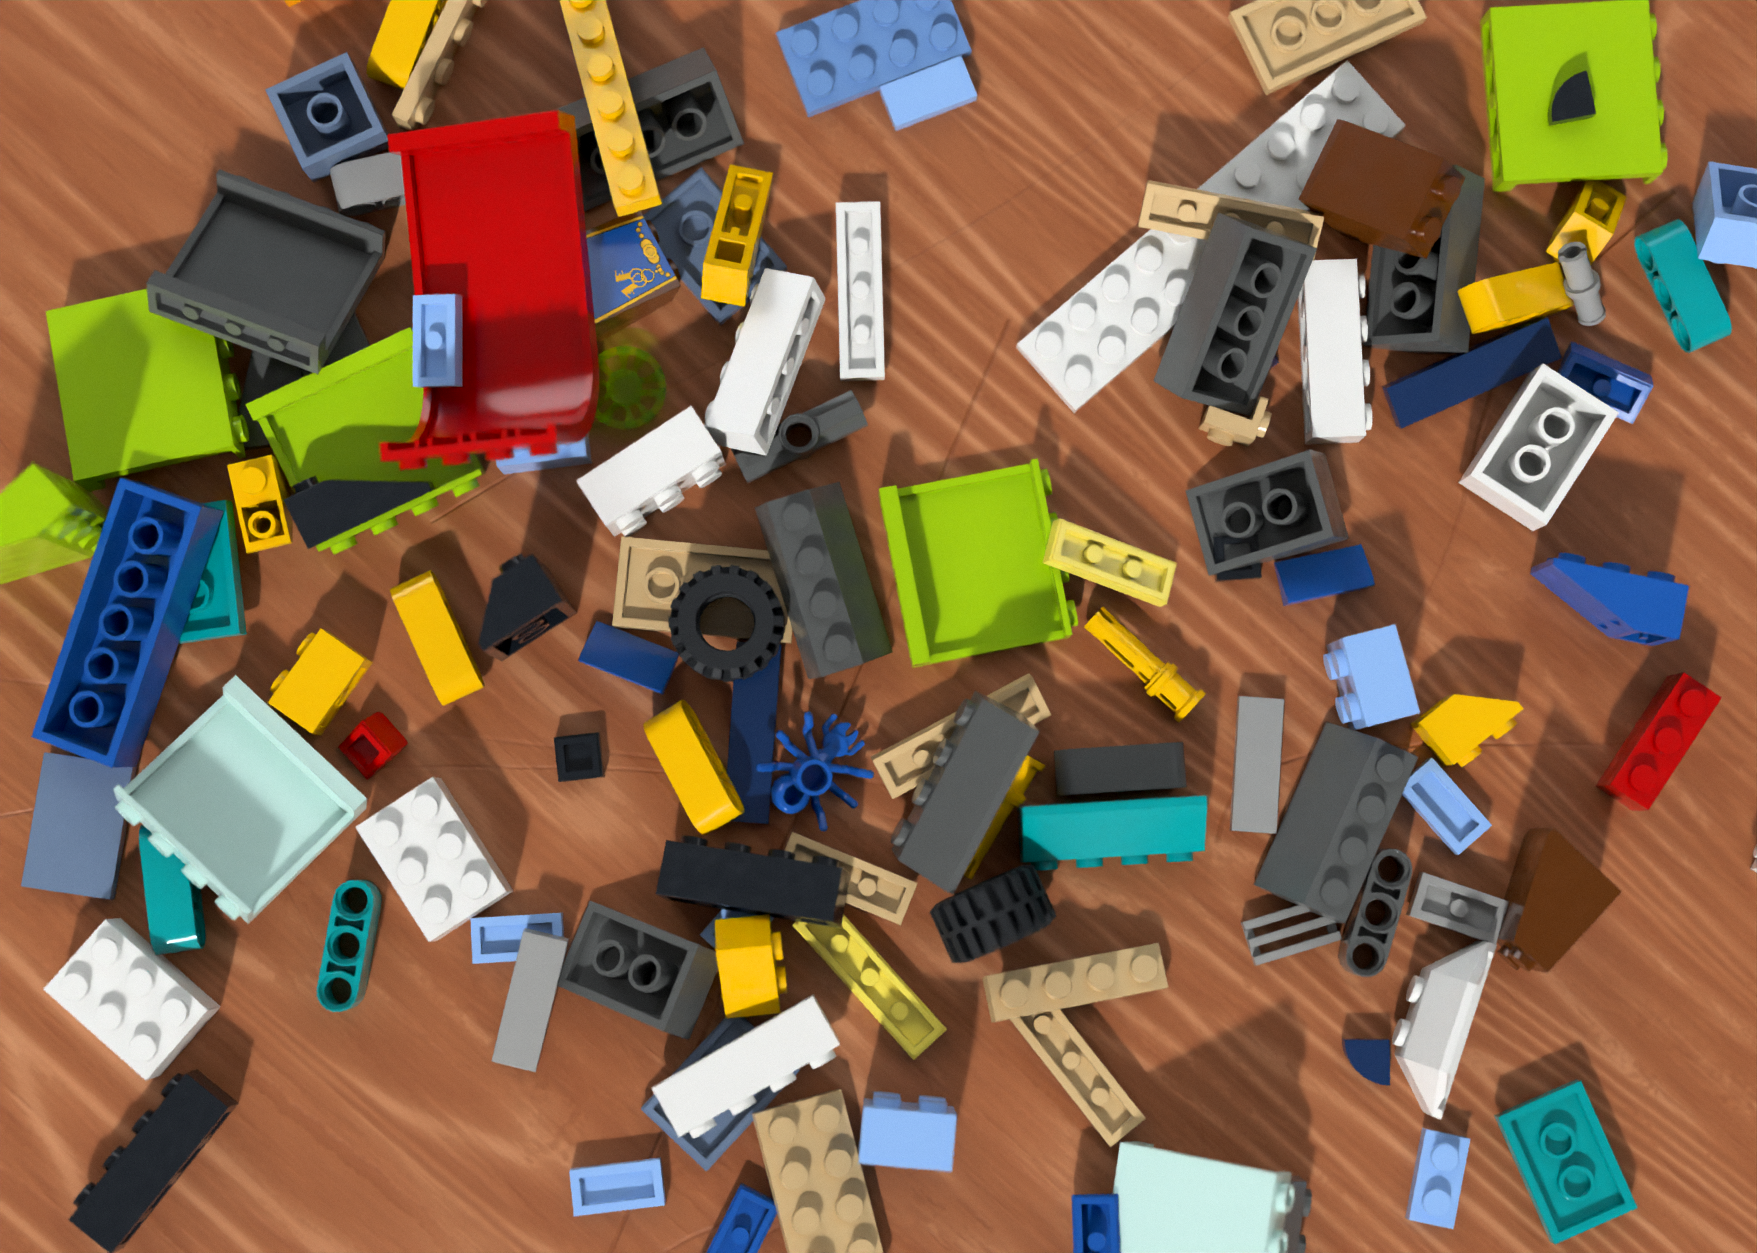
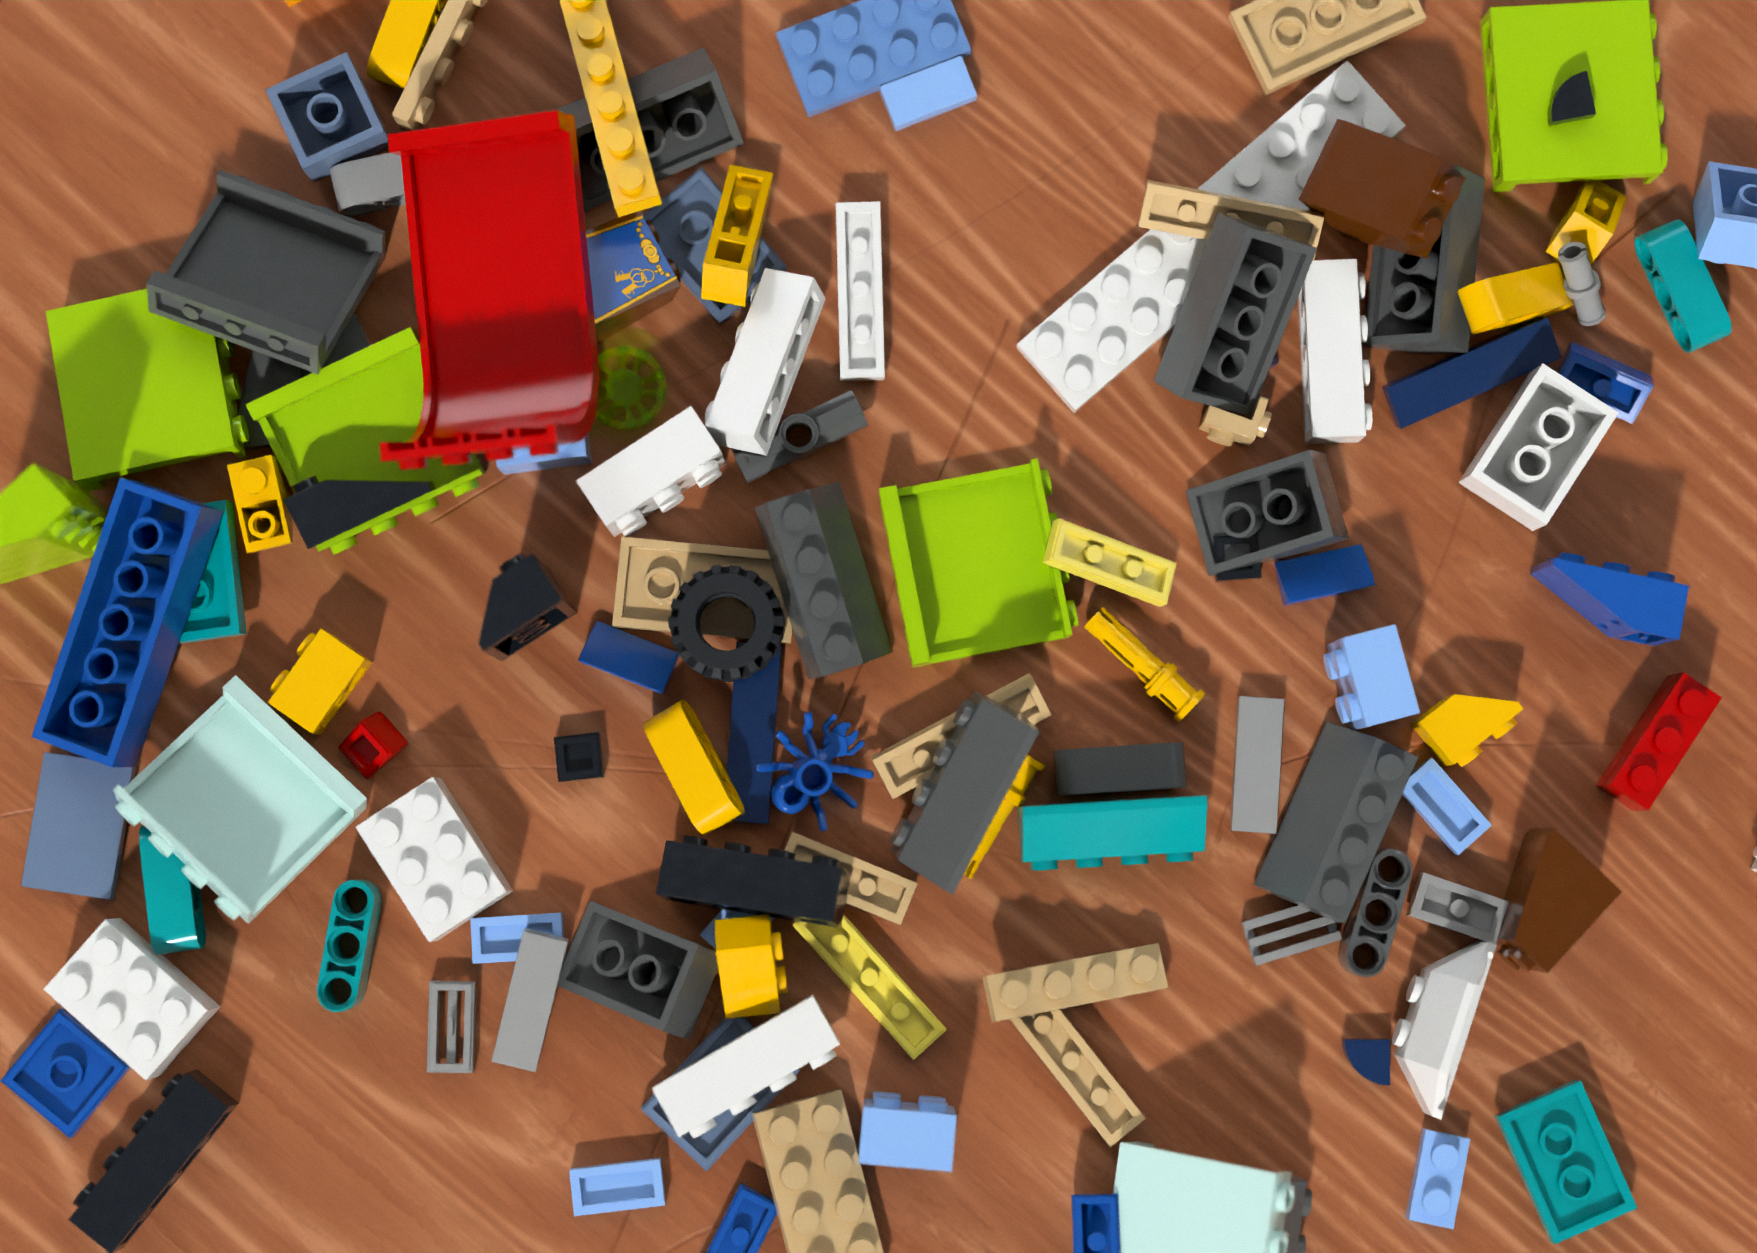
(66, 1073): none -> blue tile
(437, 341): light blue plate -> none
(437, 637): yellow beam -> none
(451, 1064): none -> light grey tile
(993, 914): black tyre -> none

